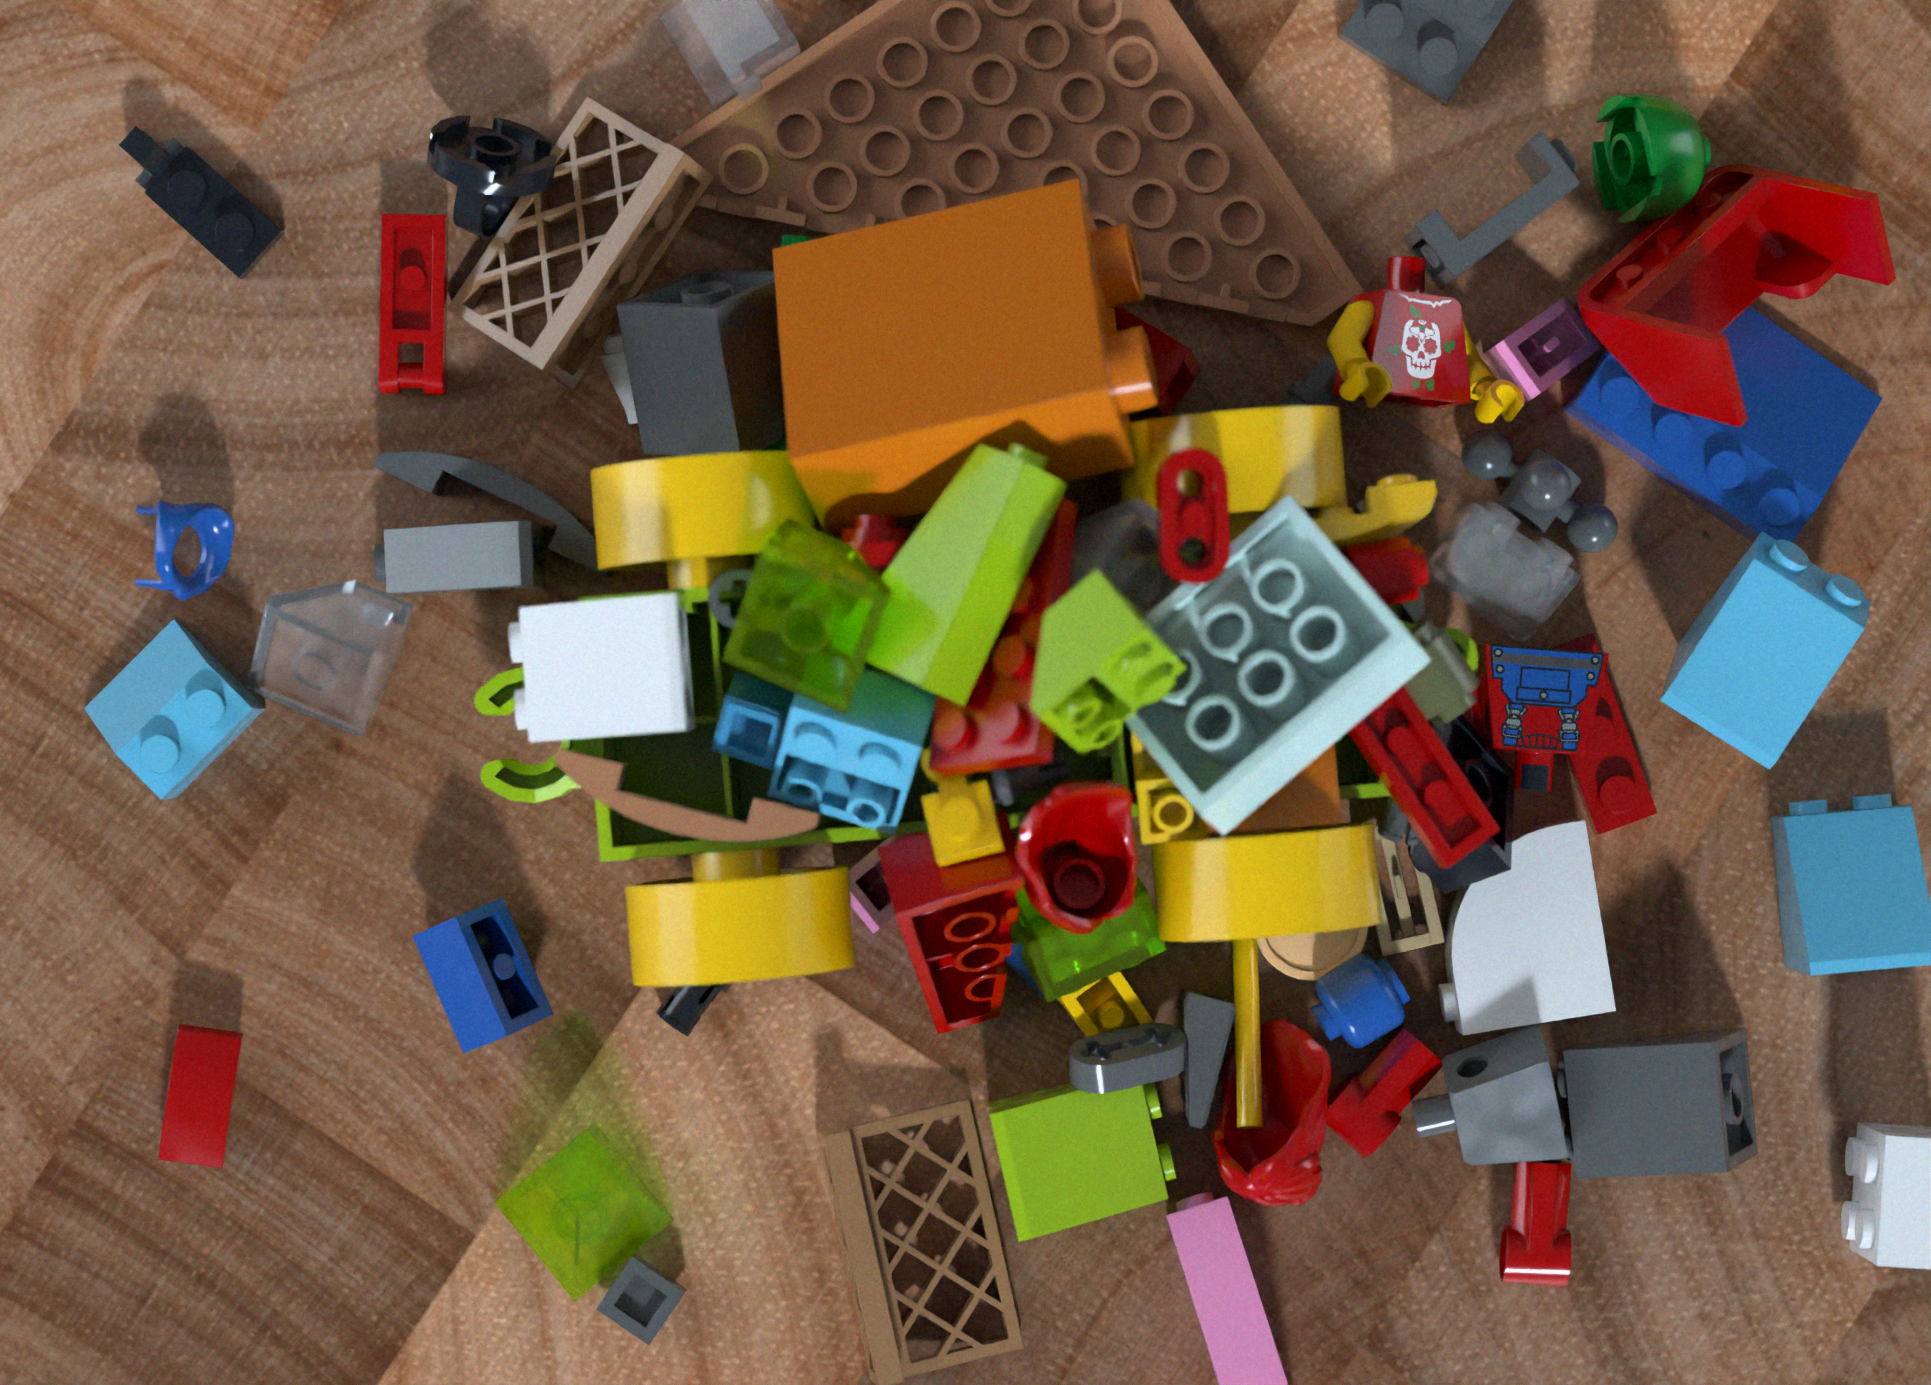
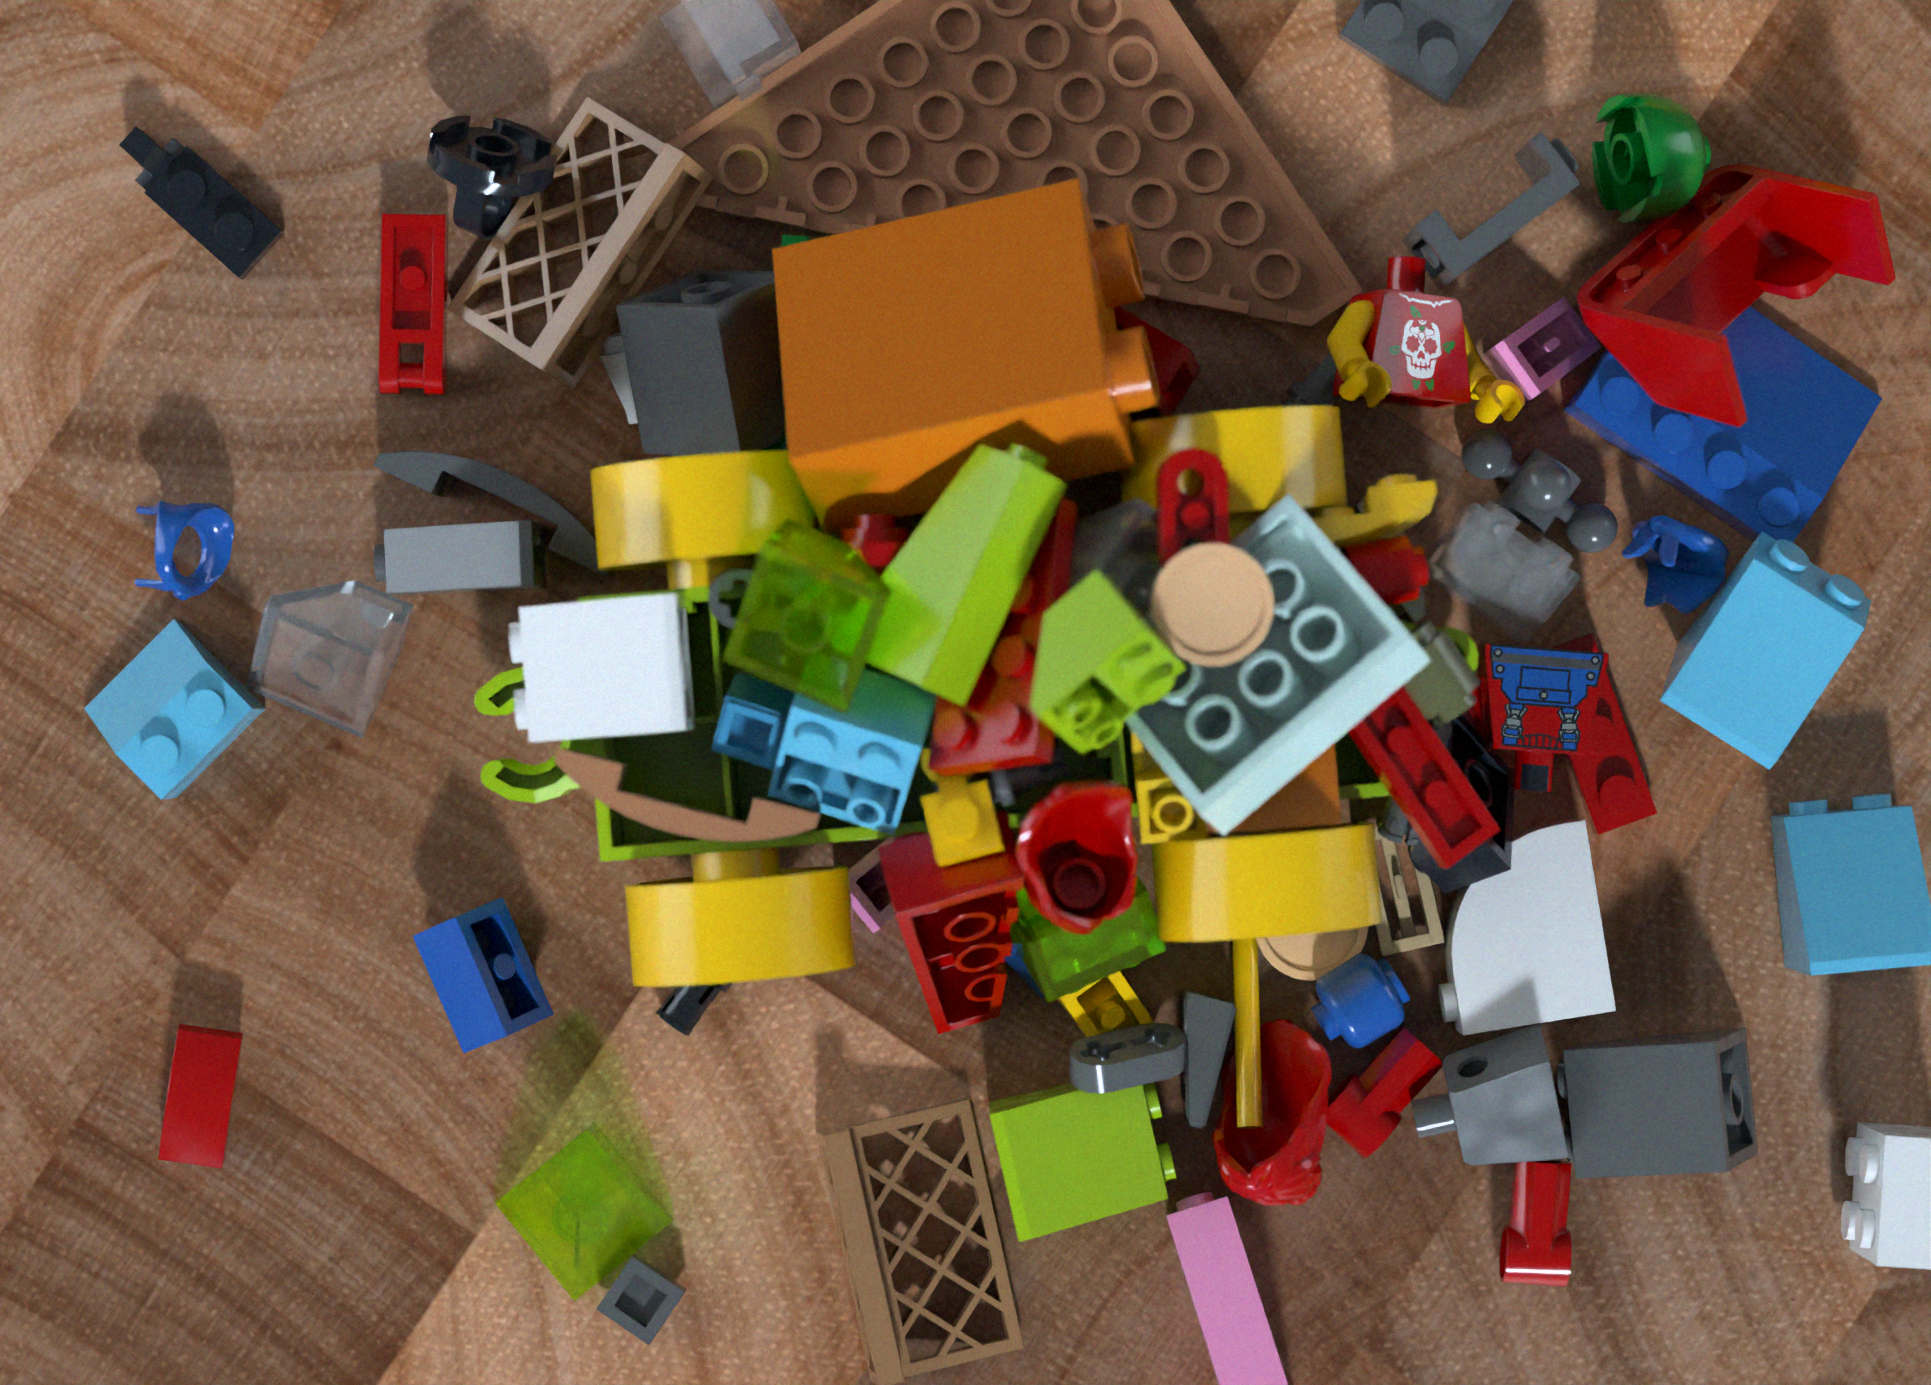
(1212, 604): none -> light nougat piece
(1678, 572): none -> blue piece

